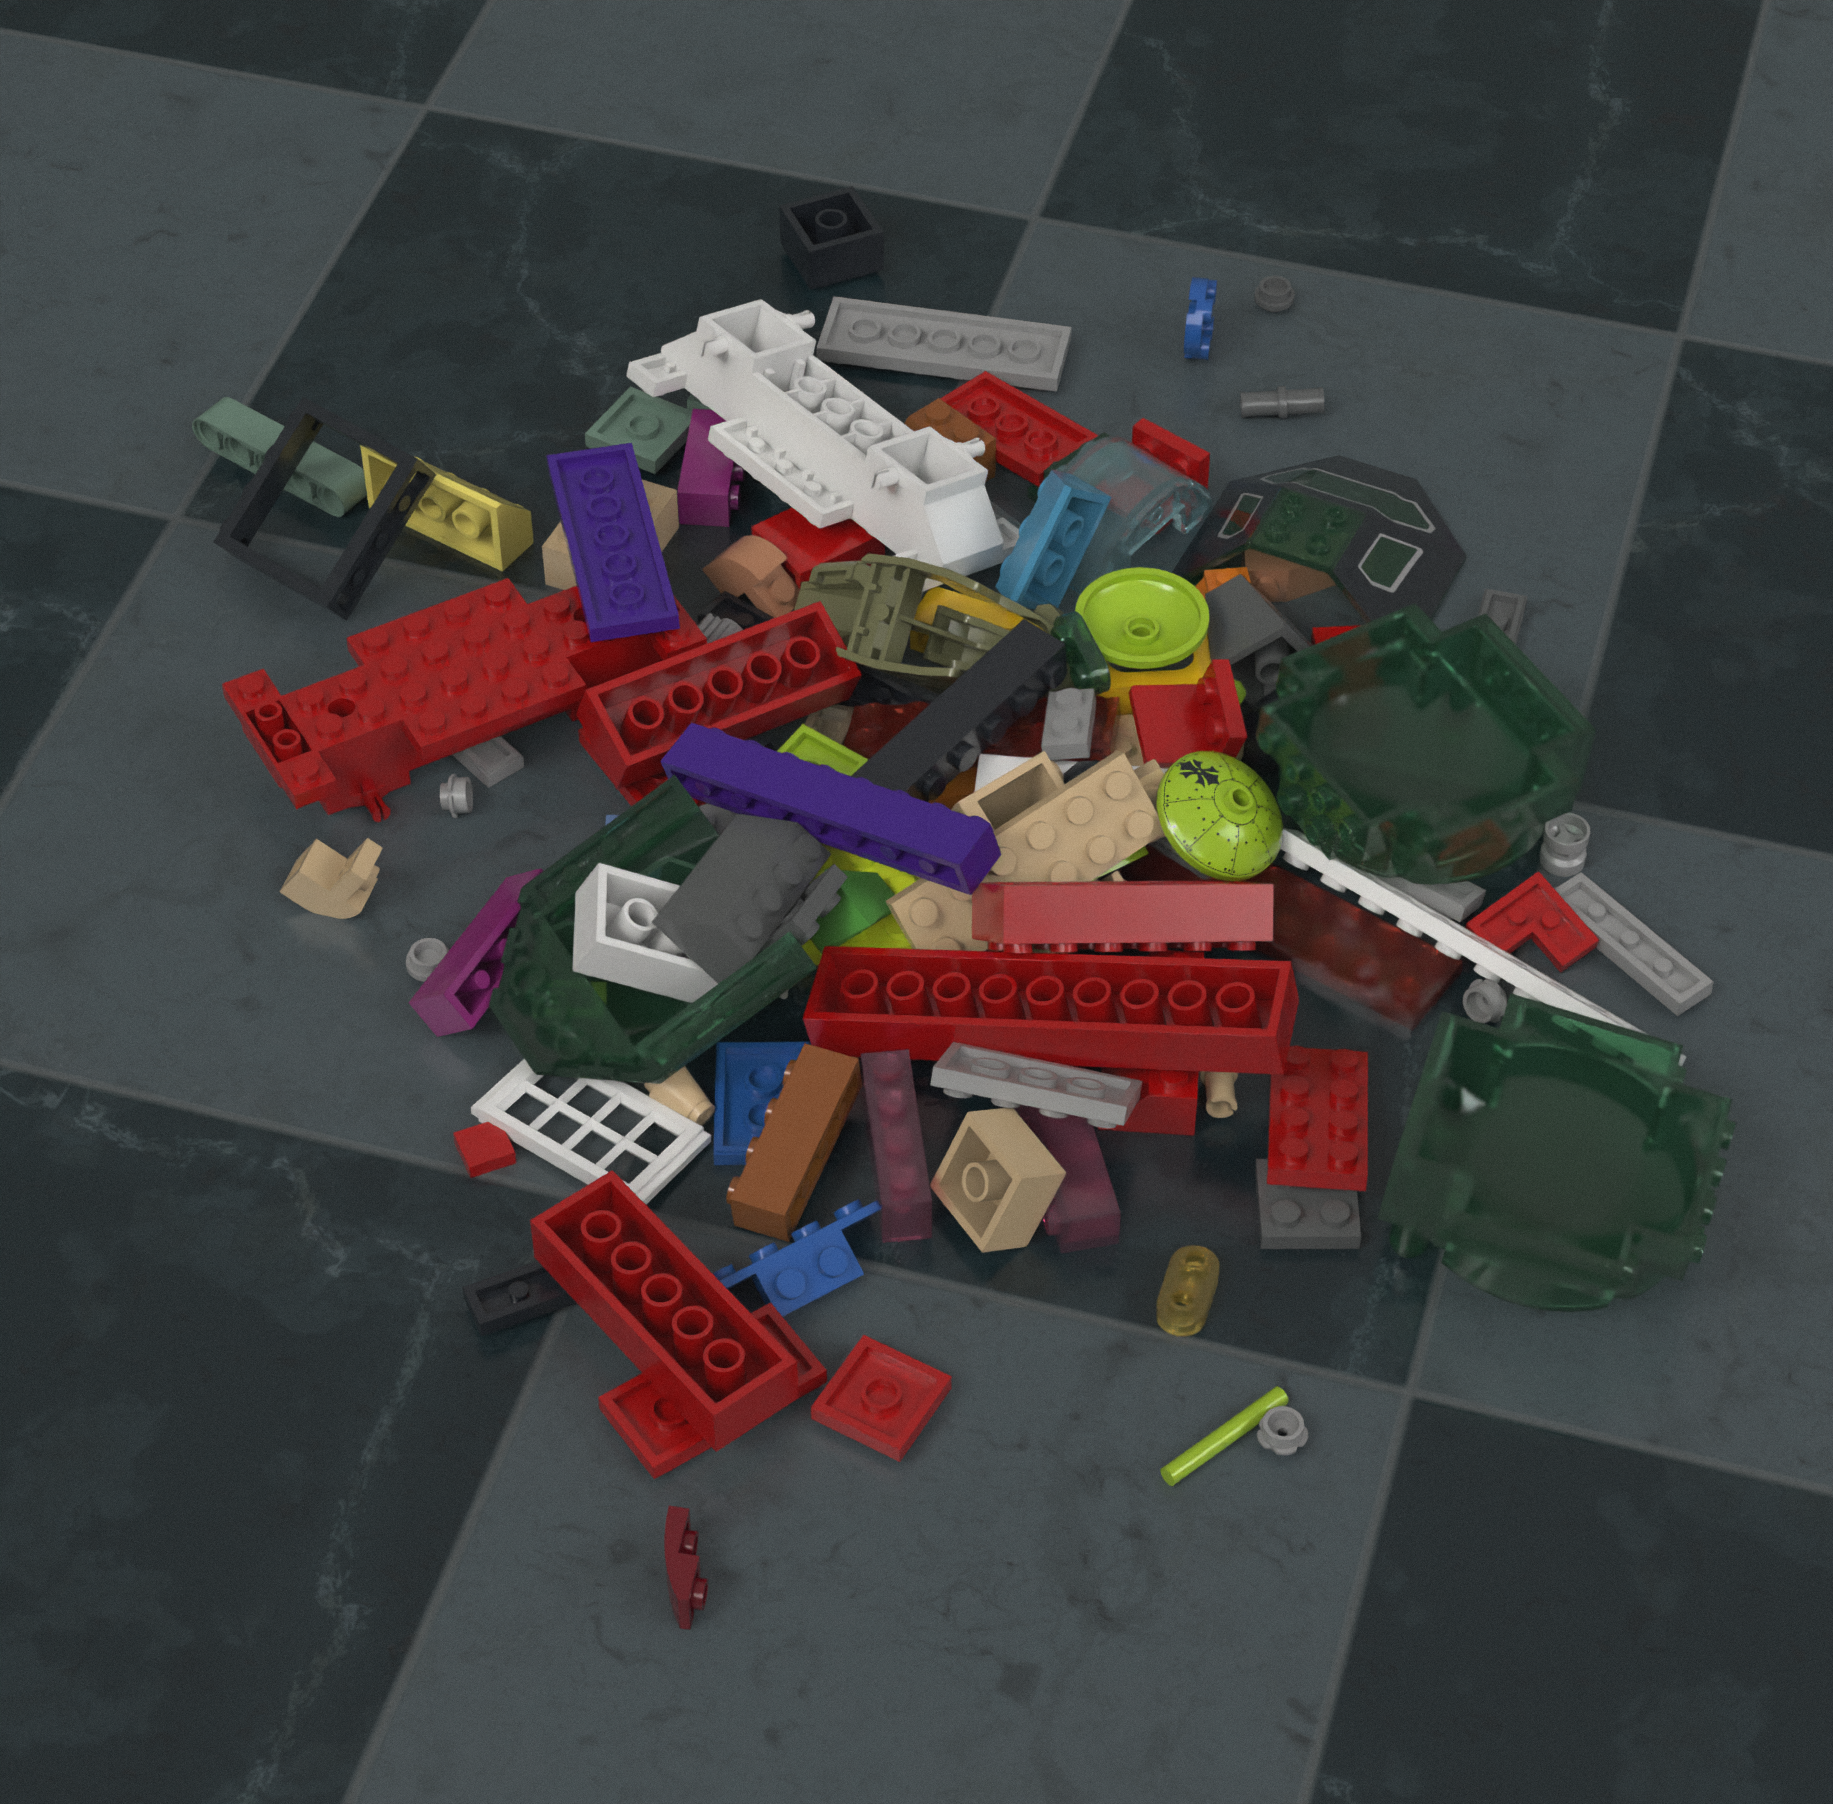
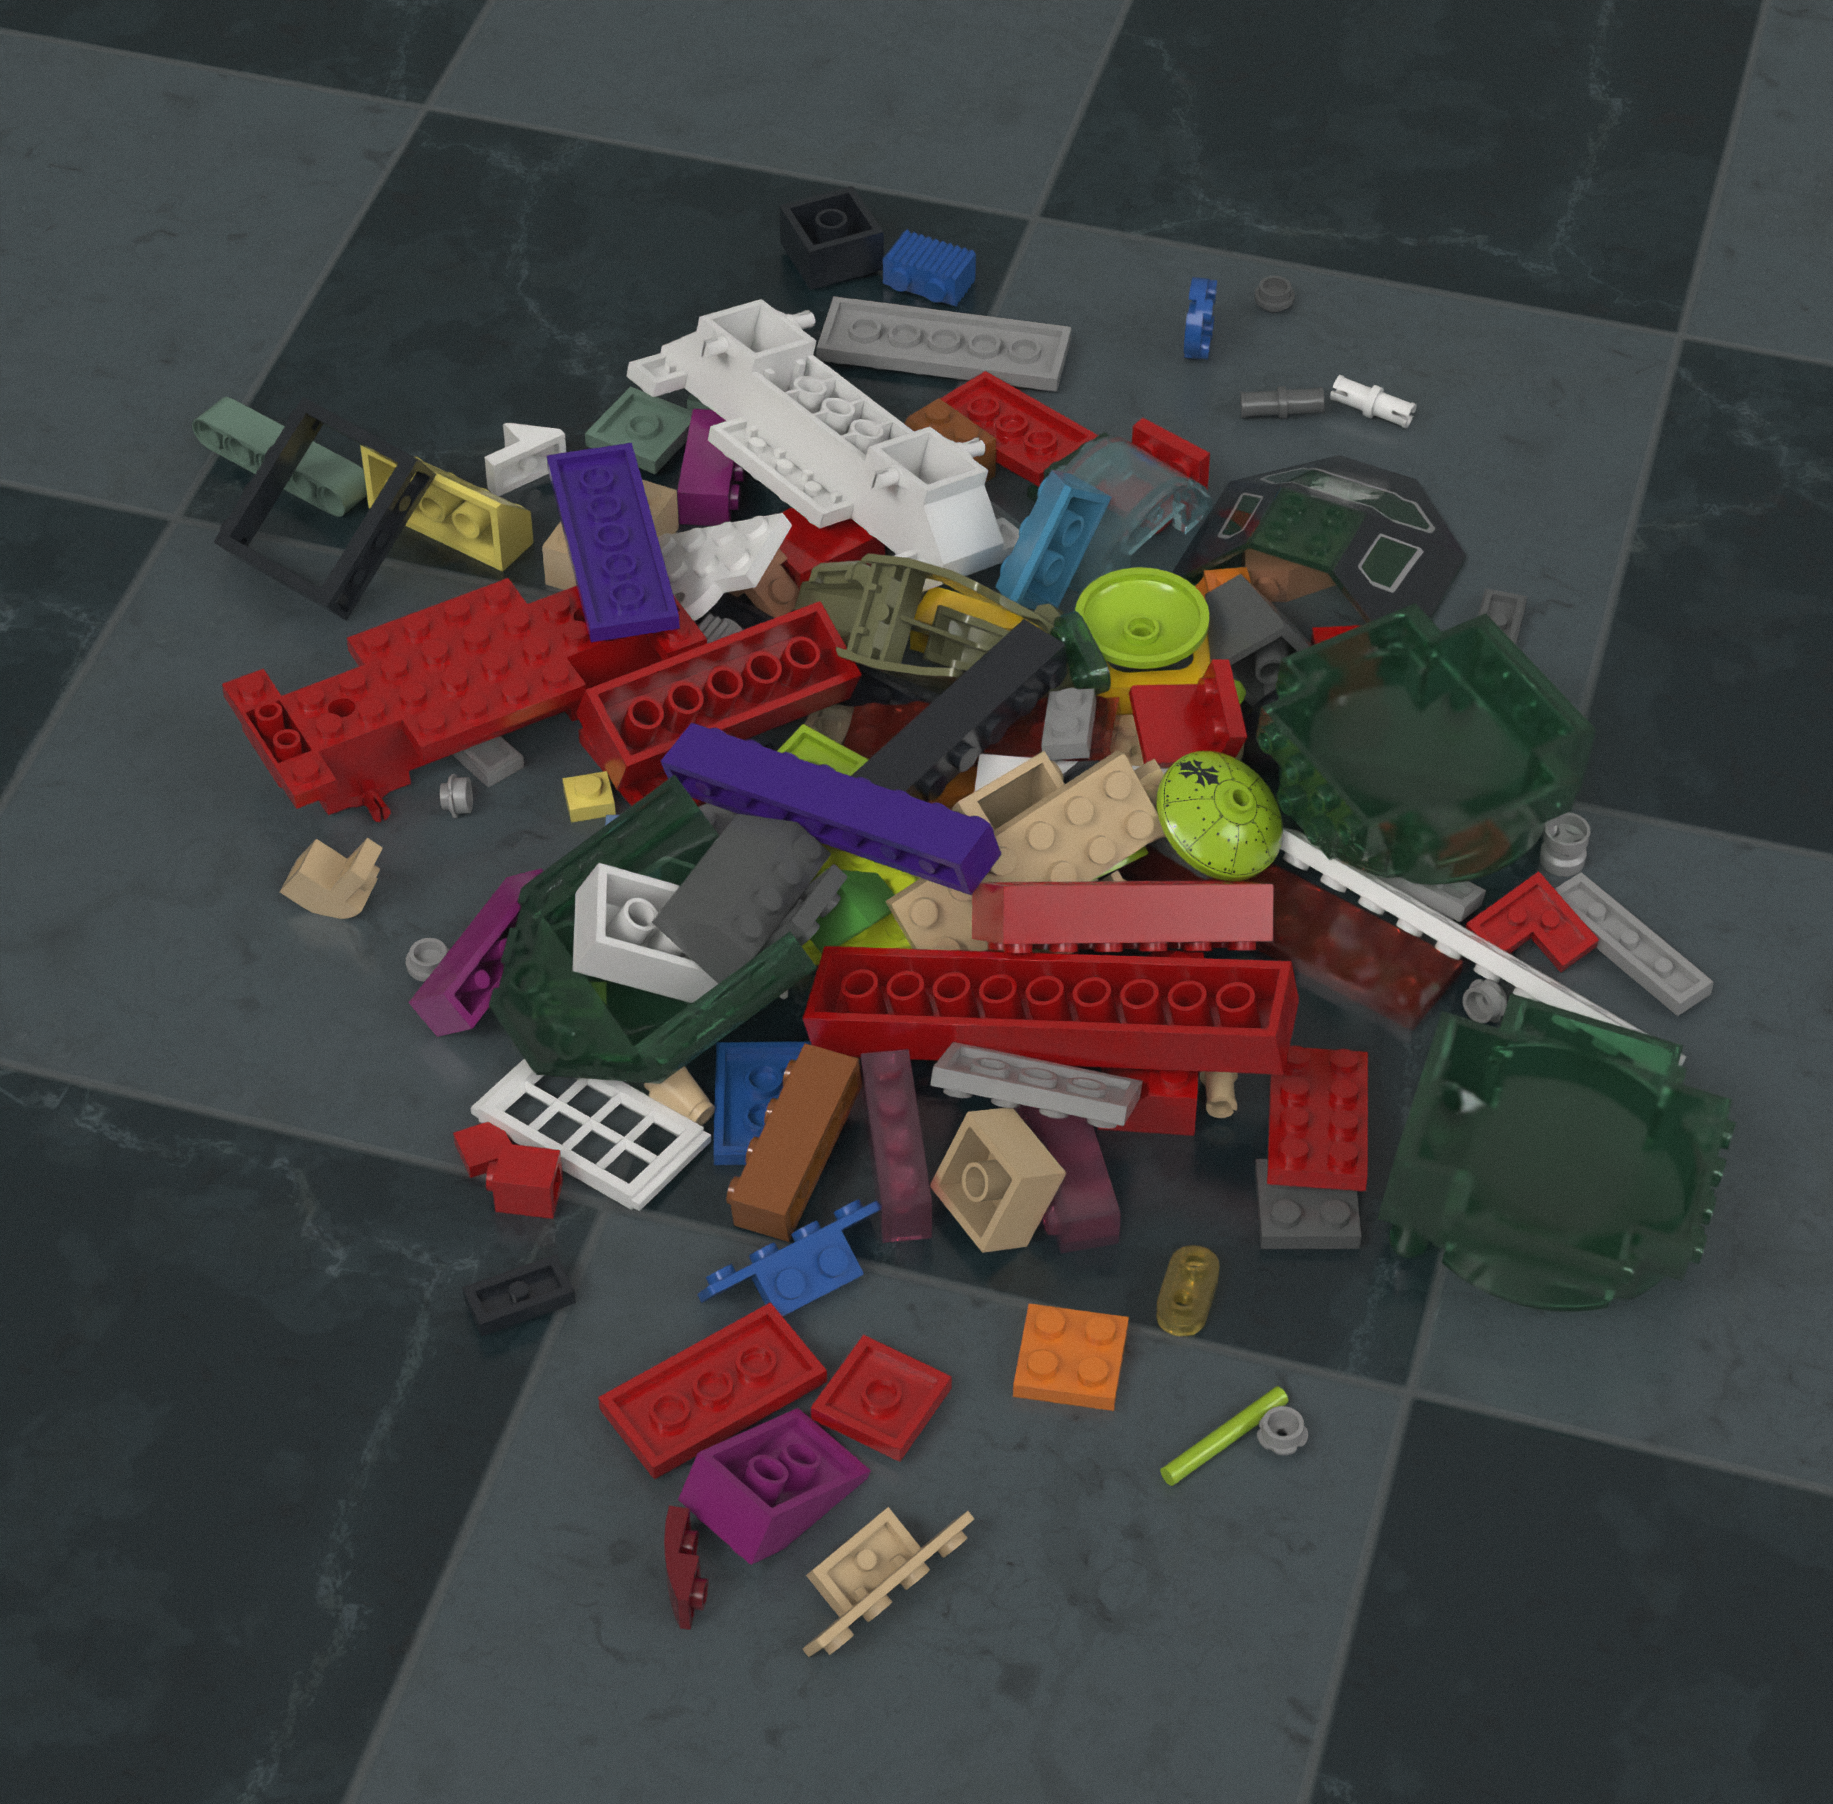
(523, 456): none -> white slope
(526, 1180): none -> red brick
(588, 796): none -> light yellow plate
(665, 1310): red brick -> none
(720, 559): none -> white plate
(770, 1484): none -> magenta slope
(869, 1567): none -> tan bracket
(929, 268): none -> blue brick
(1070, 1357): none -> orange plate
(1373, 401): none -> white pin

